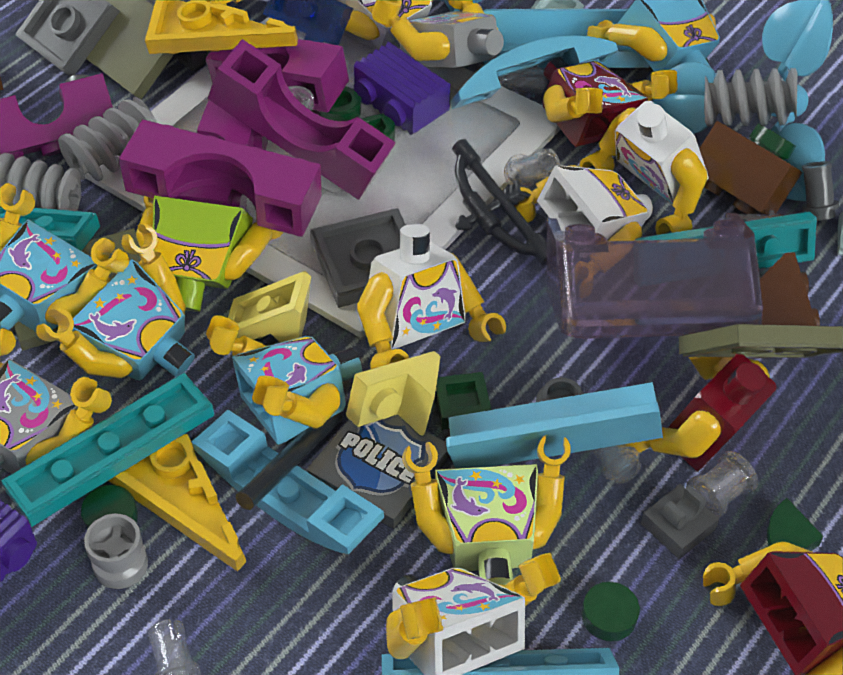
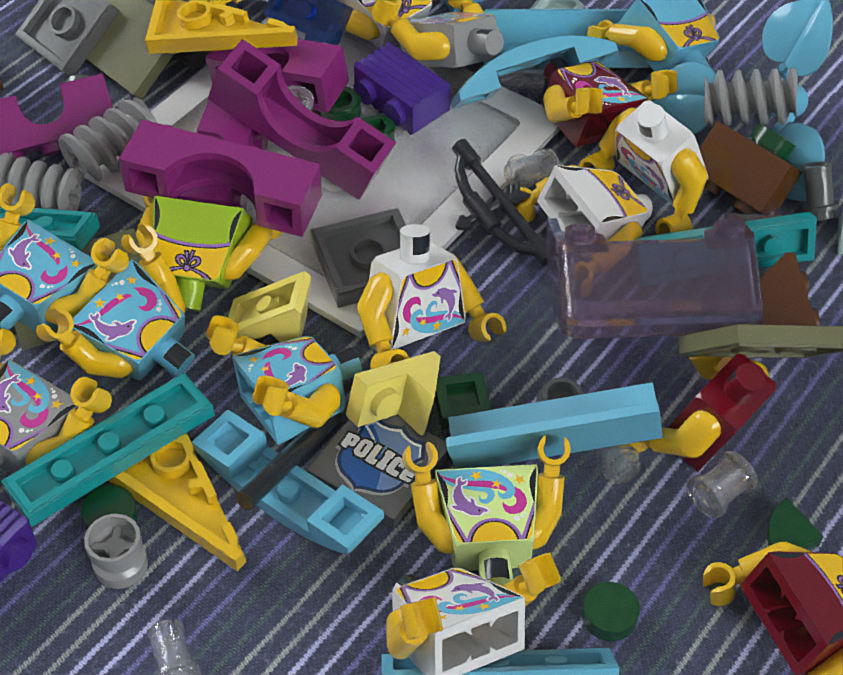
(680, 520): dark grey tile -> none

